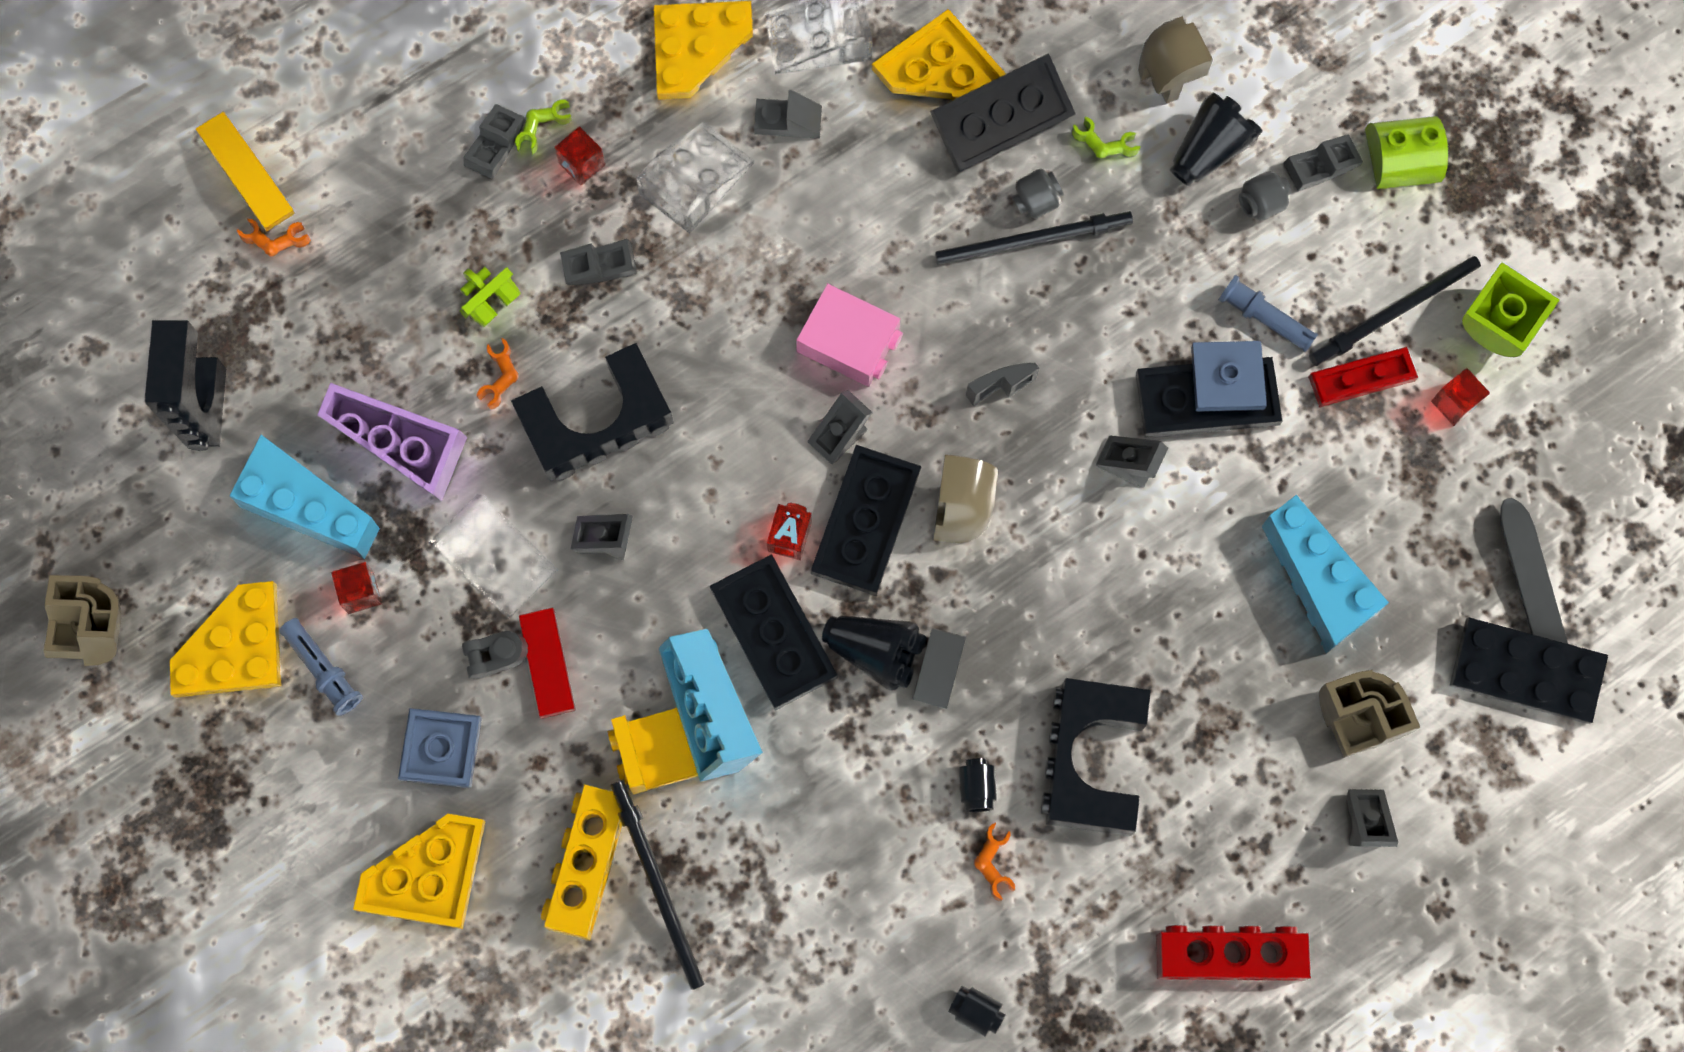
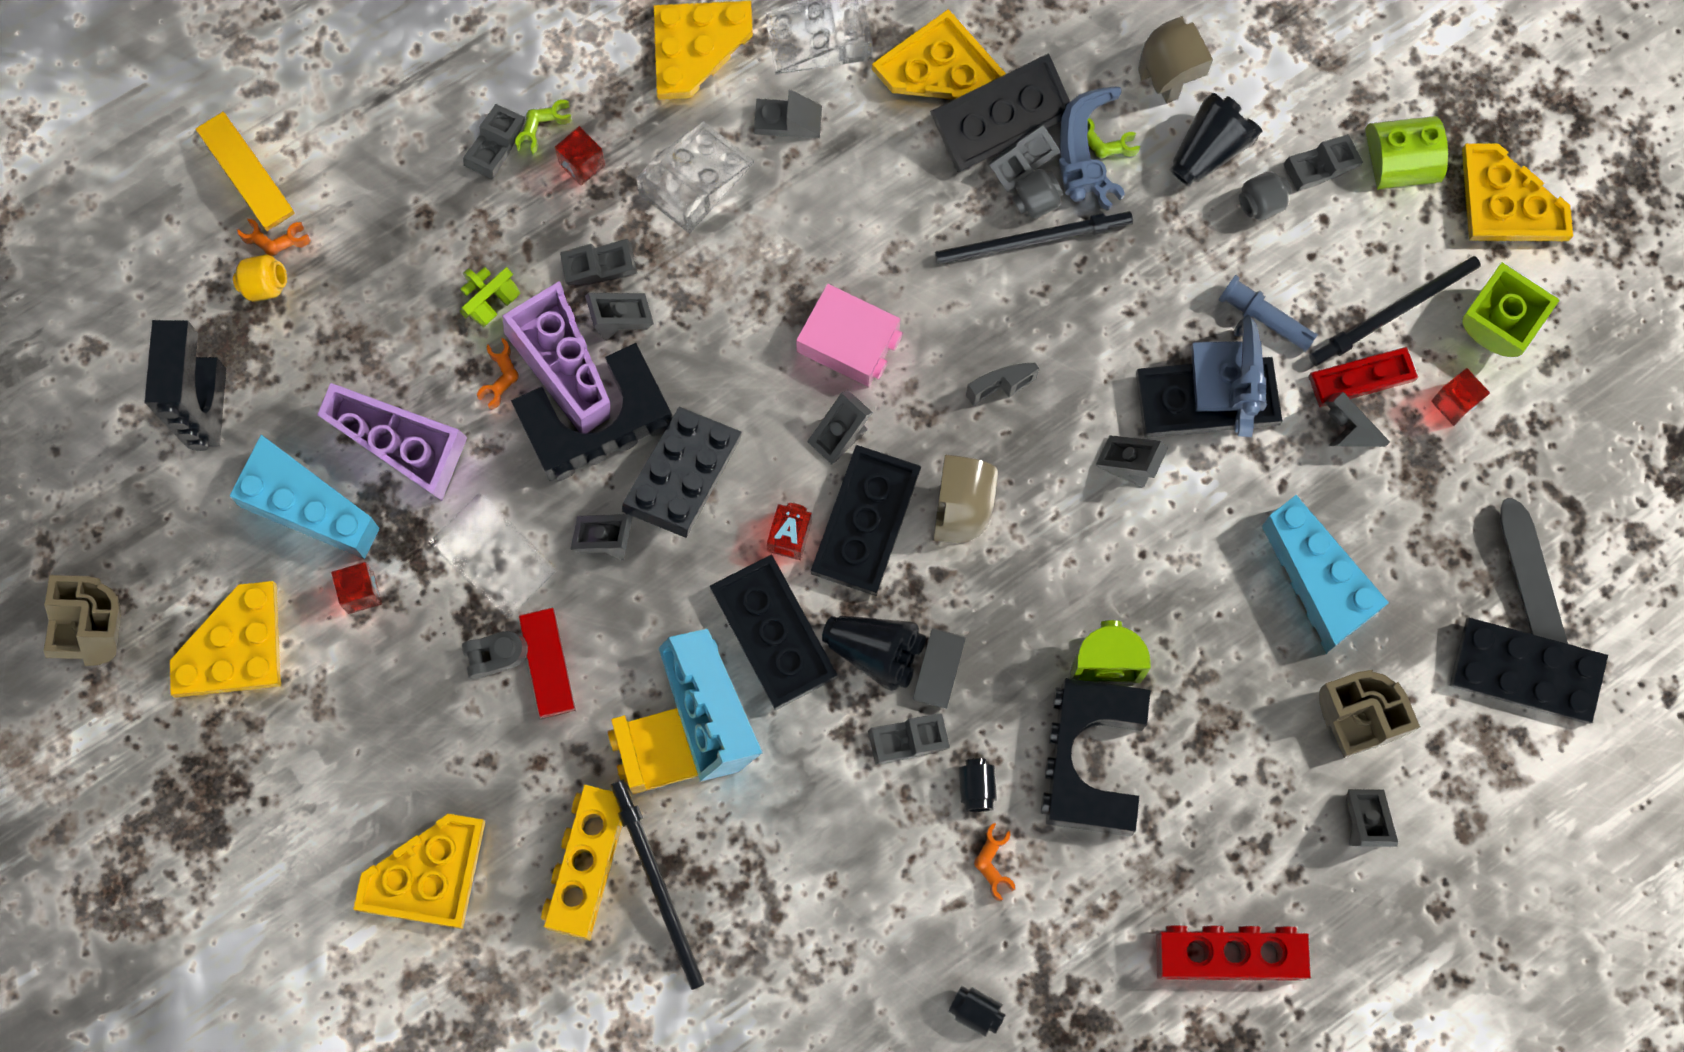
(260, 278): none -> yellow head
(328, 678): sand blue pin -> none
(440, 748): sand blue plate -> none
(556, 352): none -> lavender wedge
(618, 312): none -> dark grey slope
(681, 472): none -> black plate
(908, 739): none -> dark grey slope
(1024, 156): none -> dark grey slope
(1077, 169): none -> sand blue piece
(1111, 656): none -> lime brick
(1249, 390): none -> sand blue piece
(1359, 430): none -> dark grey slope
(1509, 200): none -> yellow plate

